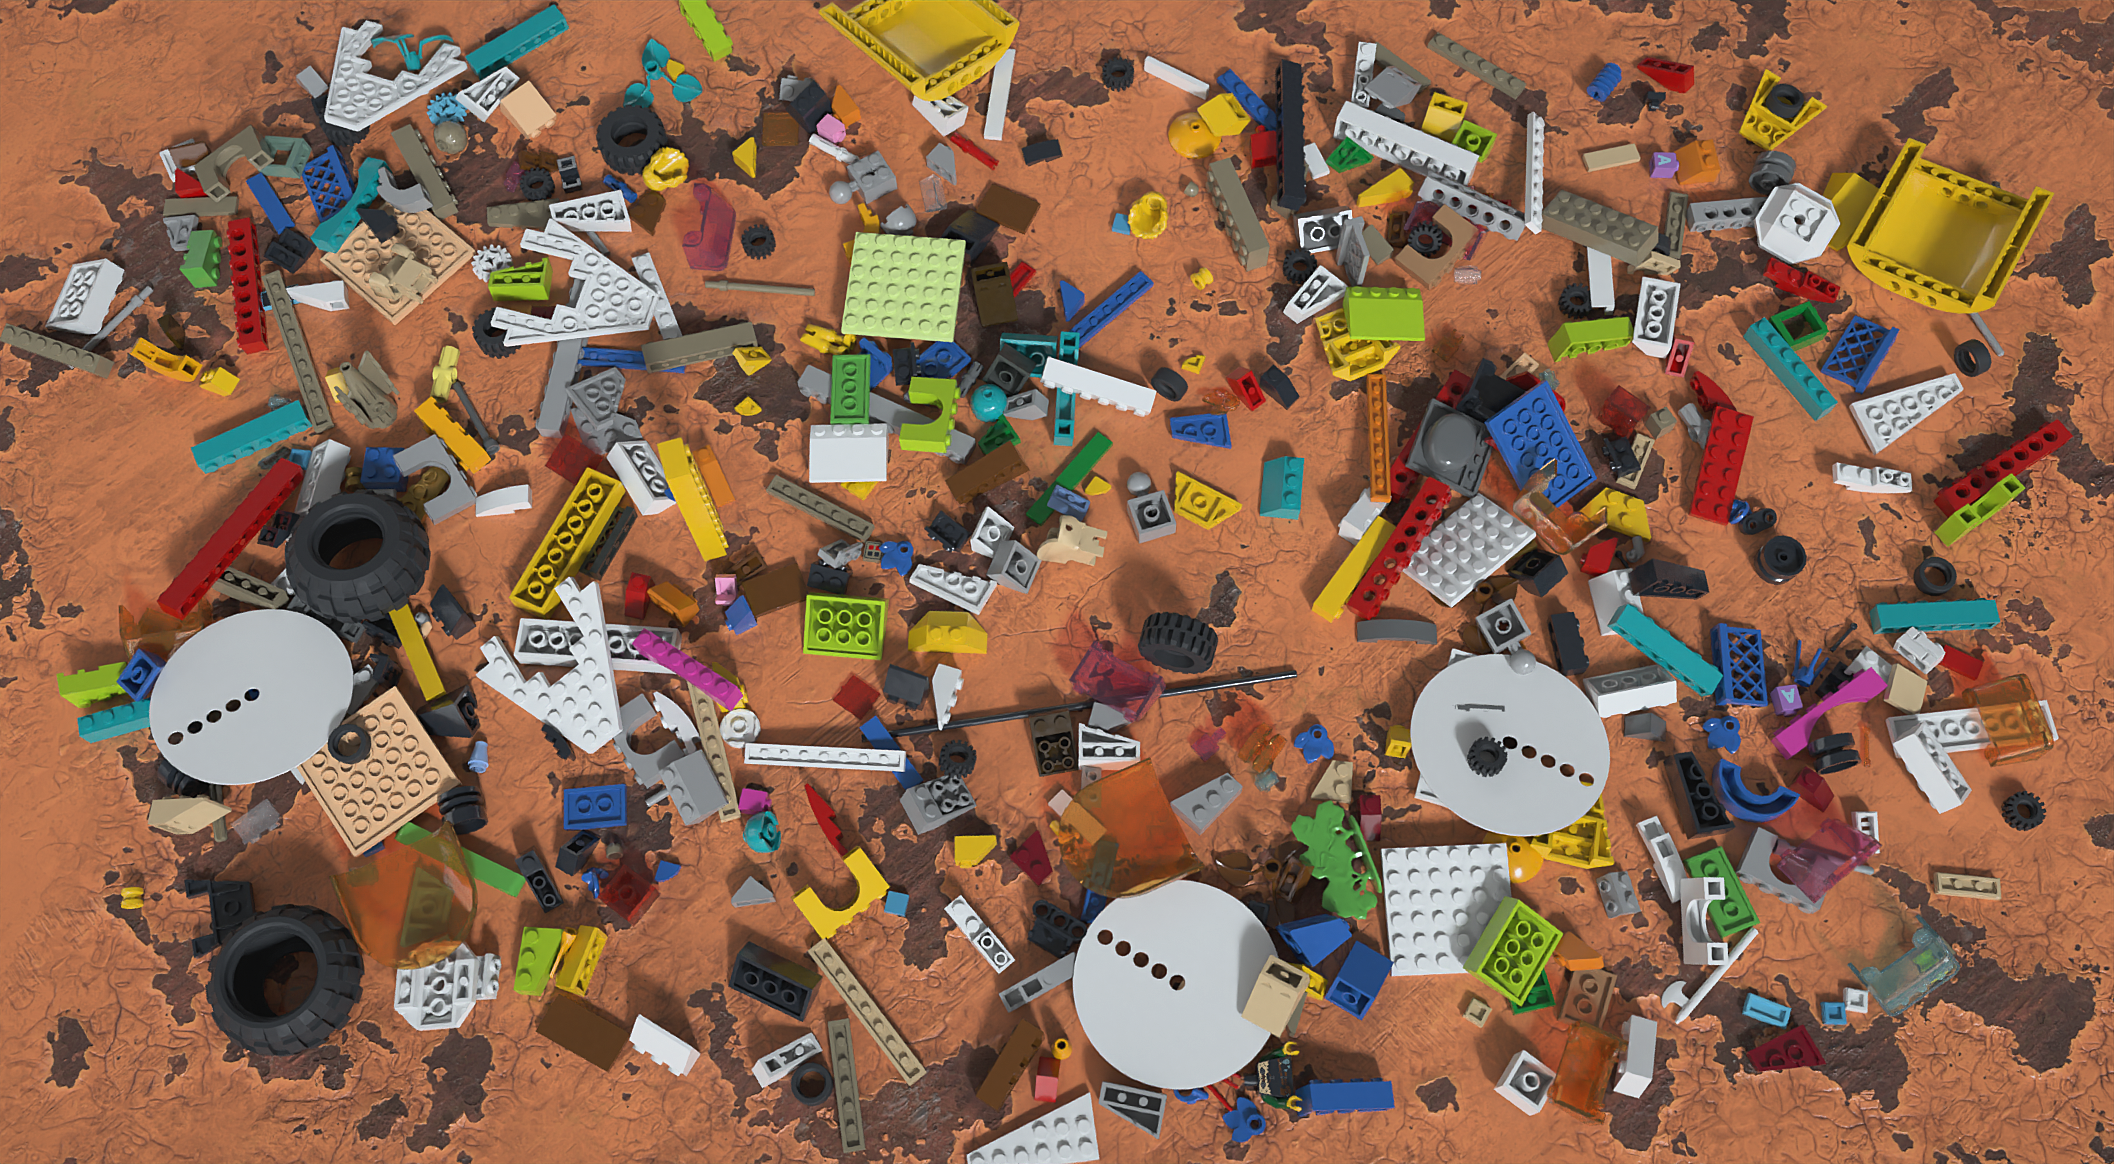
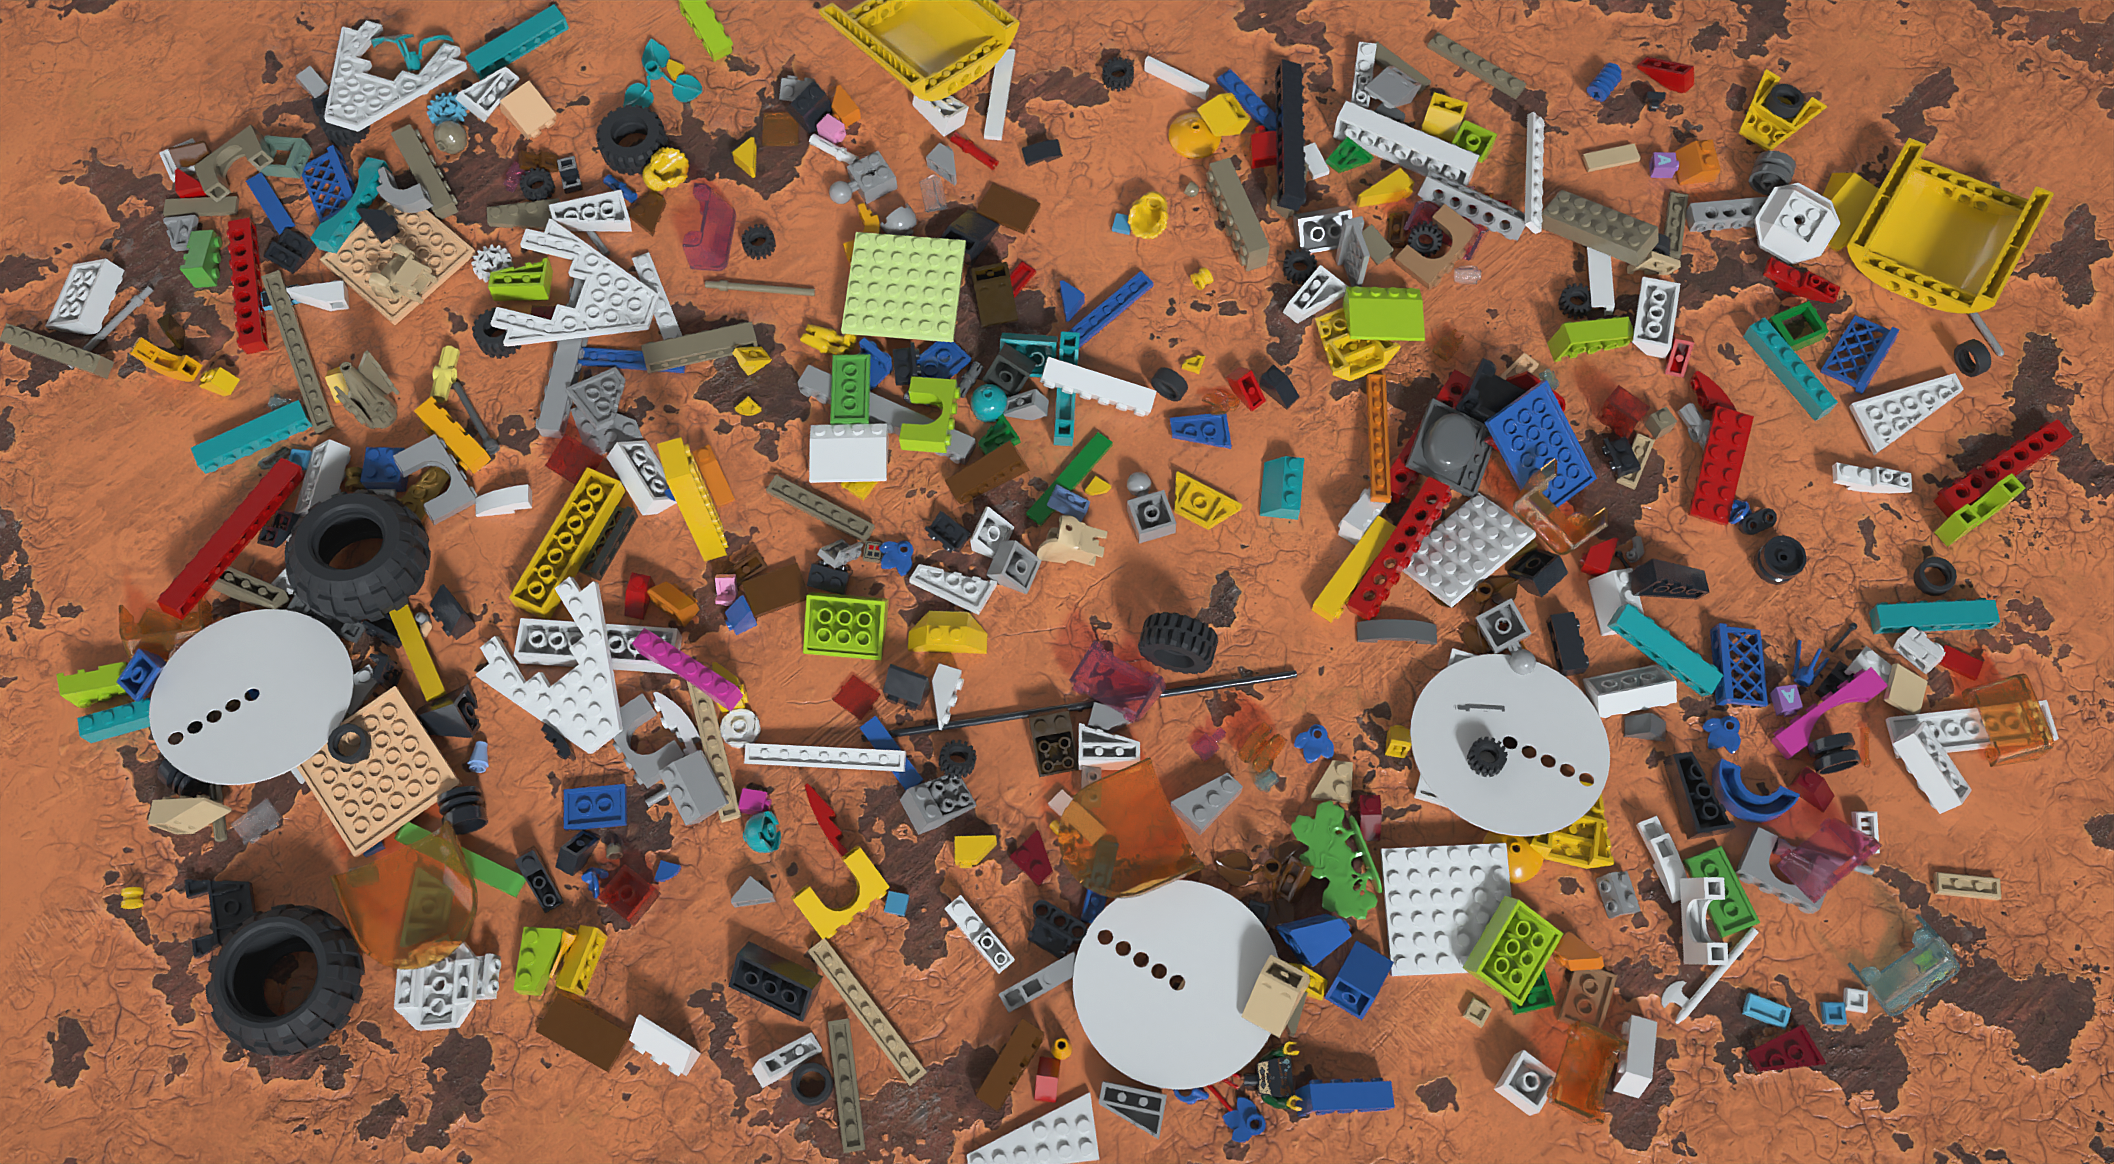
(1625, 513): yellow wing -> none
(2031, 803): black tyre -> none

